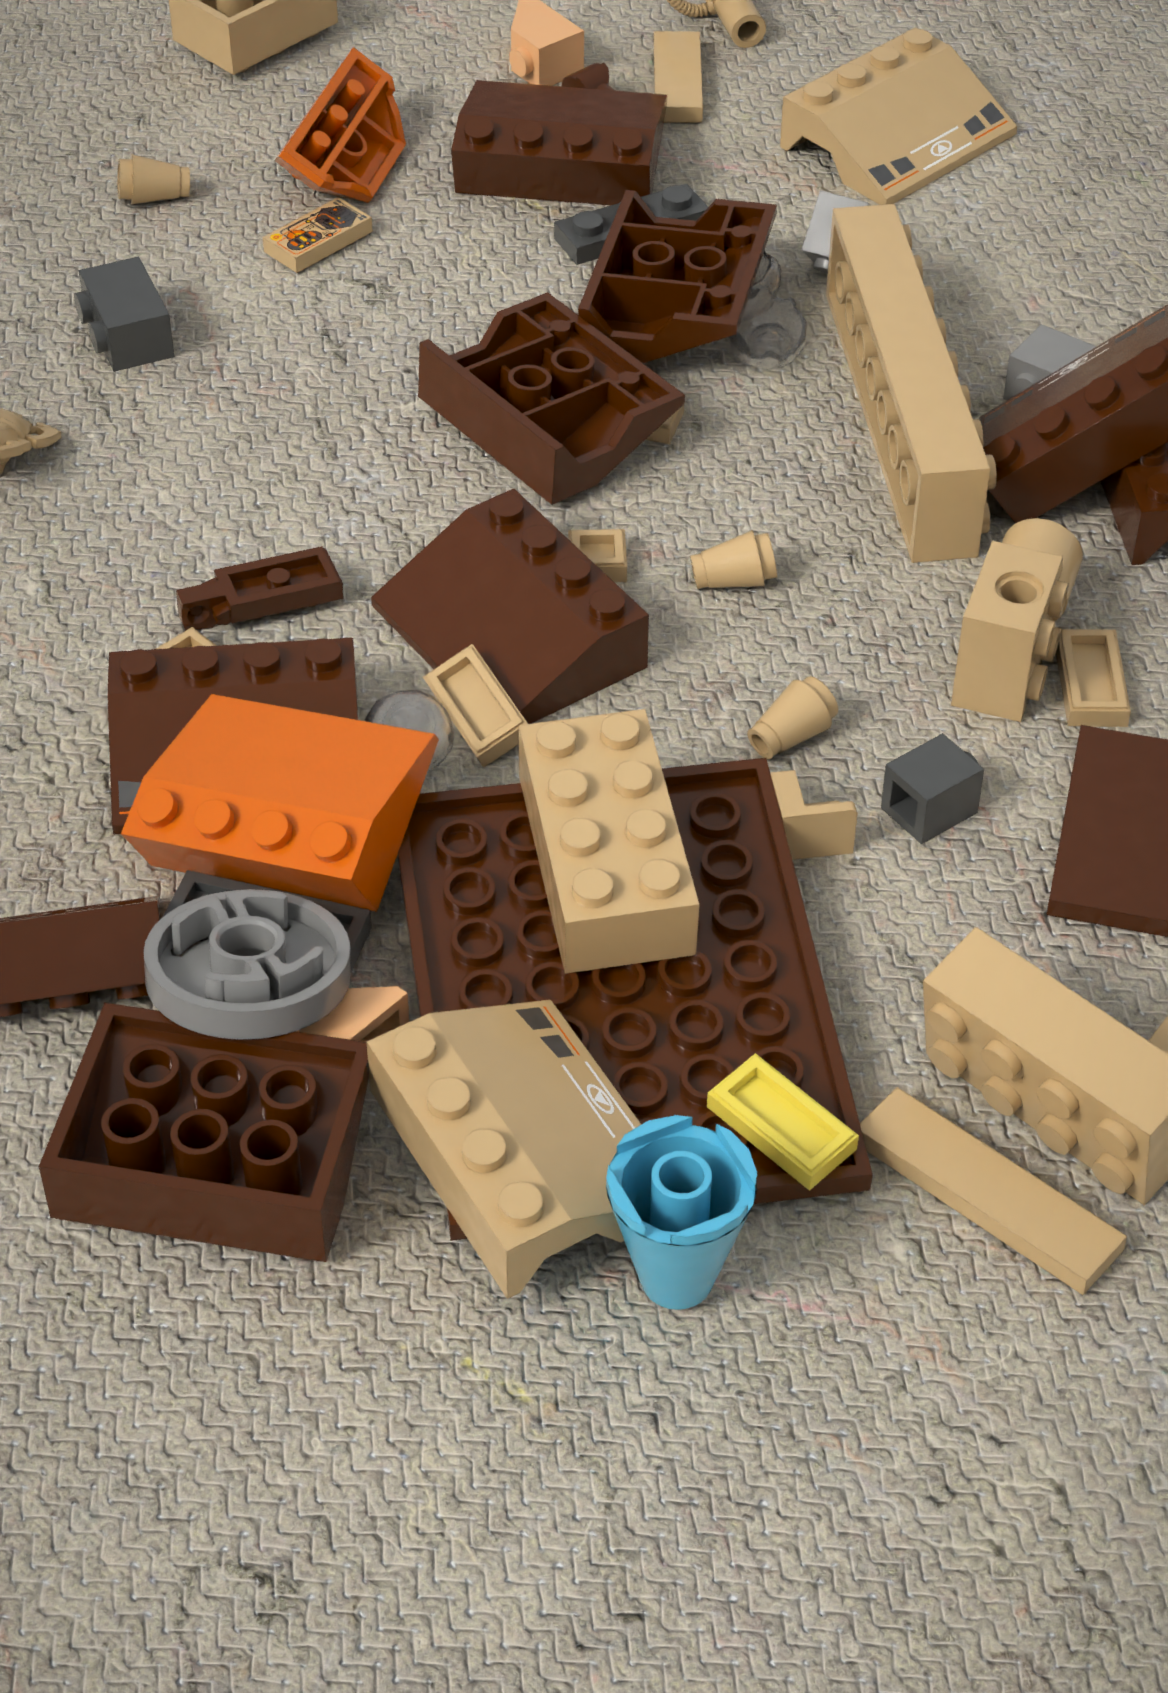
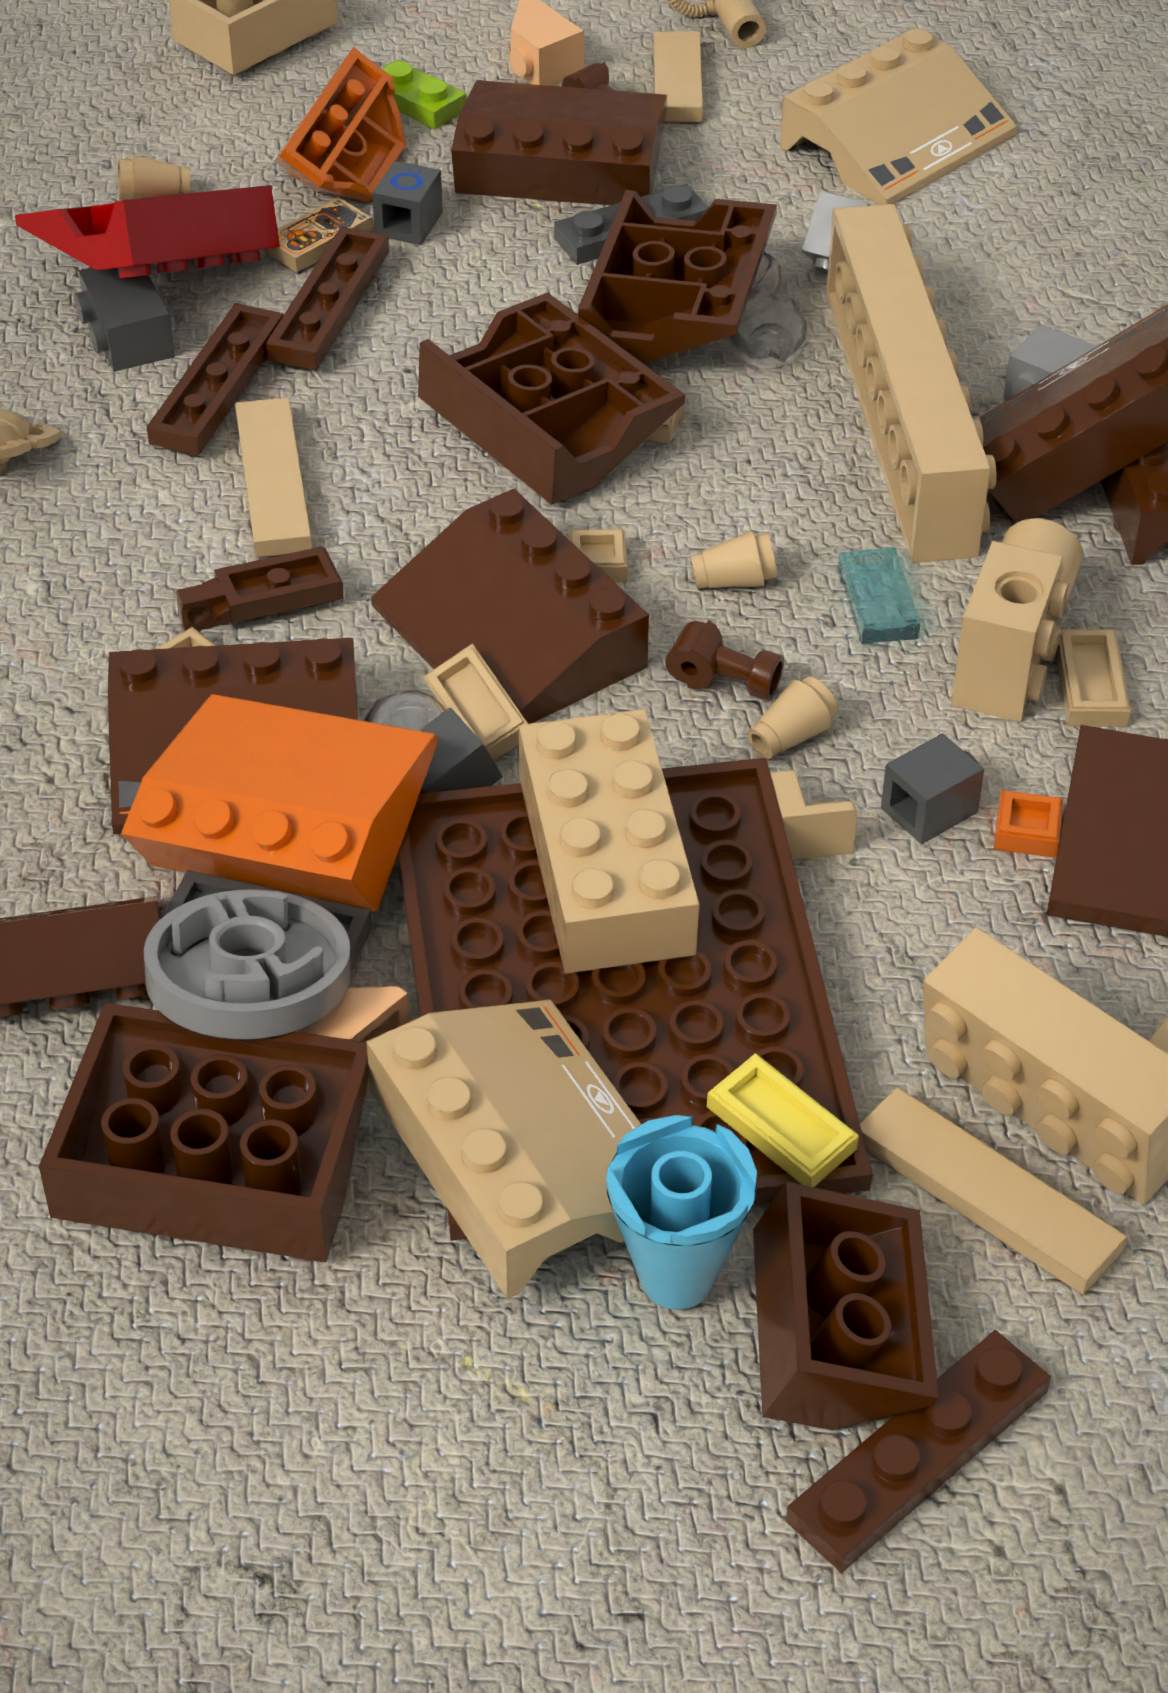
(162, 230): none -> red piece
(214, 380): none -> reddish brown plate
(272, 477): none -> tan tile
(327, 298): none -> reddish brown plate
(407, 202): none -> dark grey brick
(423, 95): none -> lime plate
(459, 757): none -> dark grey brick
(701, 656): none -> reddish brown leg
(841, 1309): none -> reddish brown slope
(878, 595): none -> clear light blue tile
(917, 1452): none -> reddish brown plate
(1028, 823): none -> orange tile

